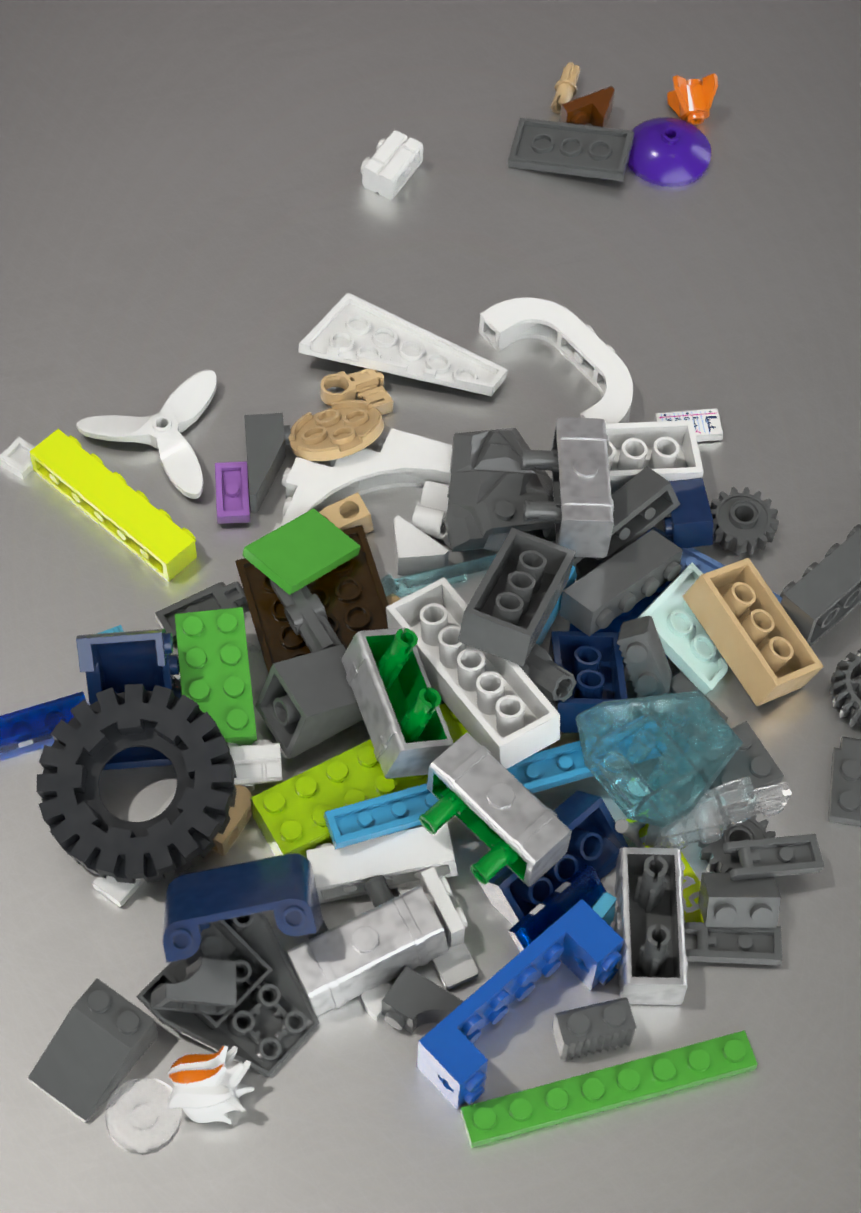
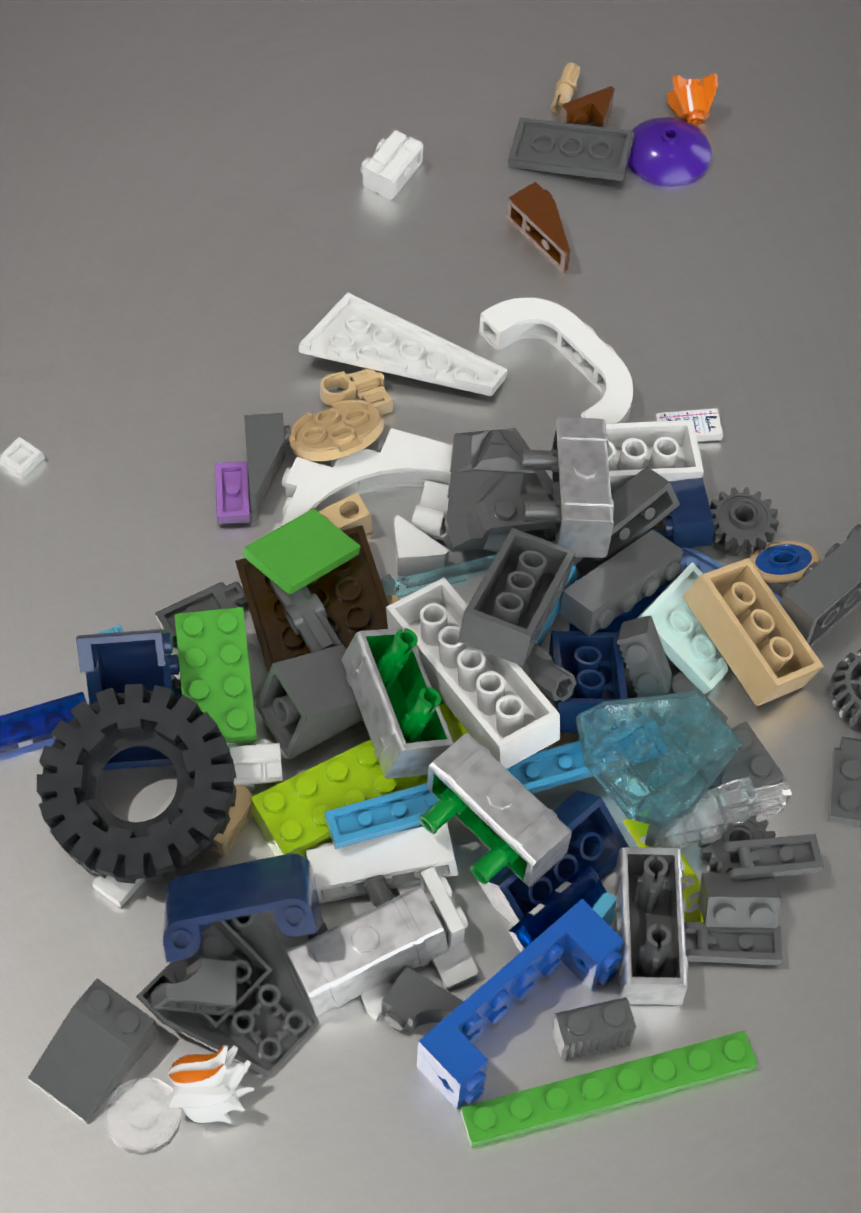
(114, 504): neon yellow brick -> none
(164, 430): white piece -> none
(538, 218): none -> reddish brown slope
(630, 830): light grey bar -> none
(796, 556): none -> blue wheel

